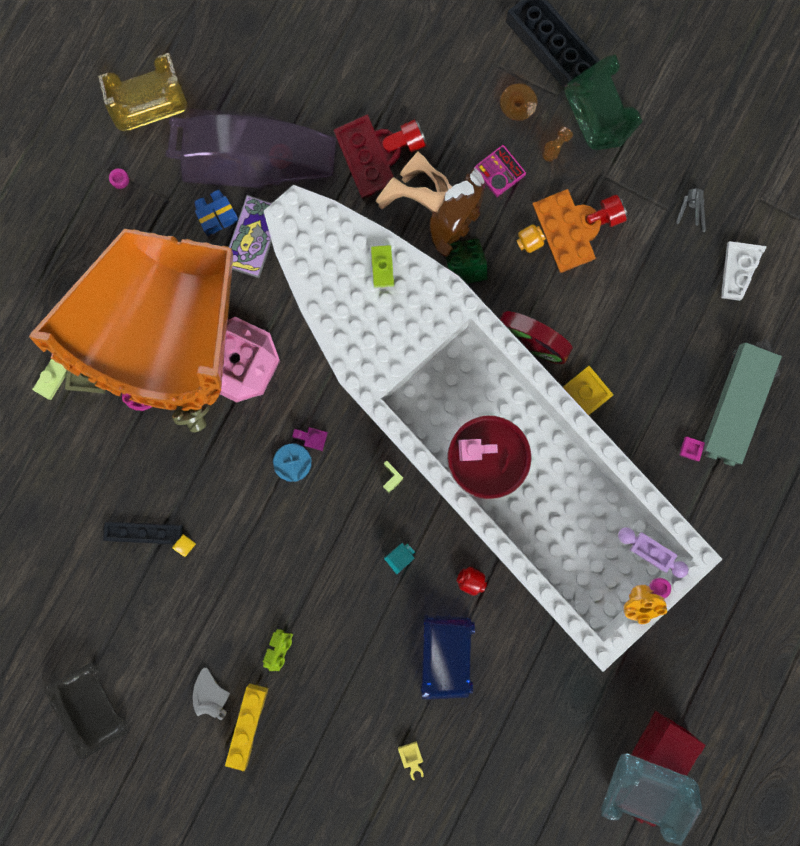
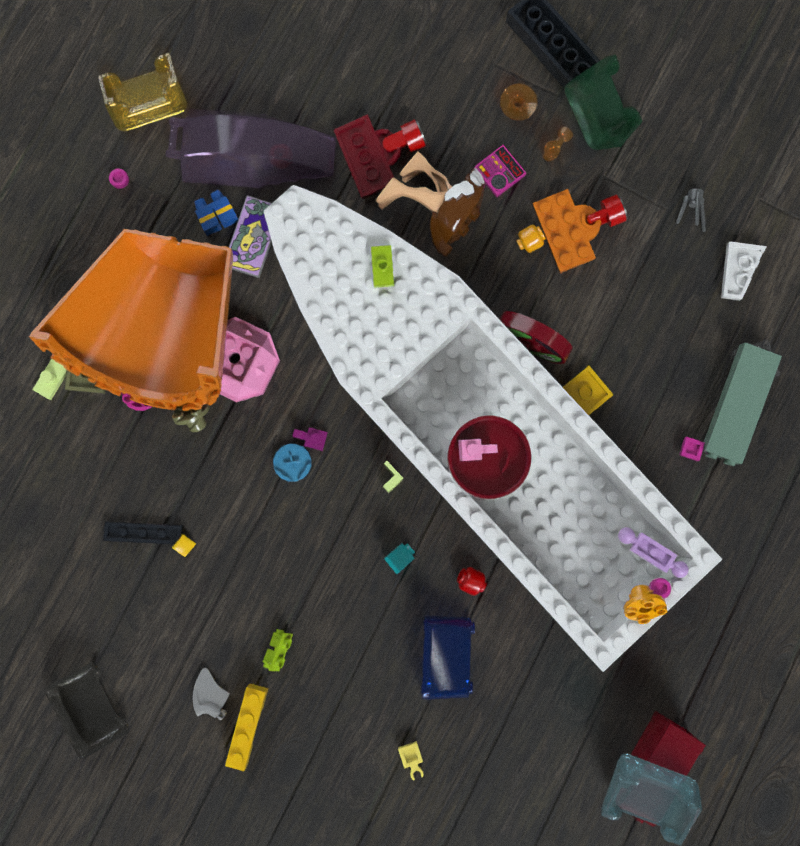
(468, 261): dark green bracket -> none

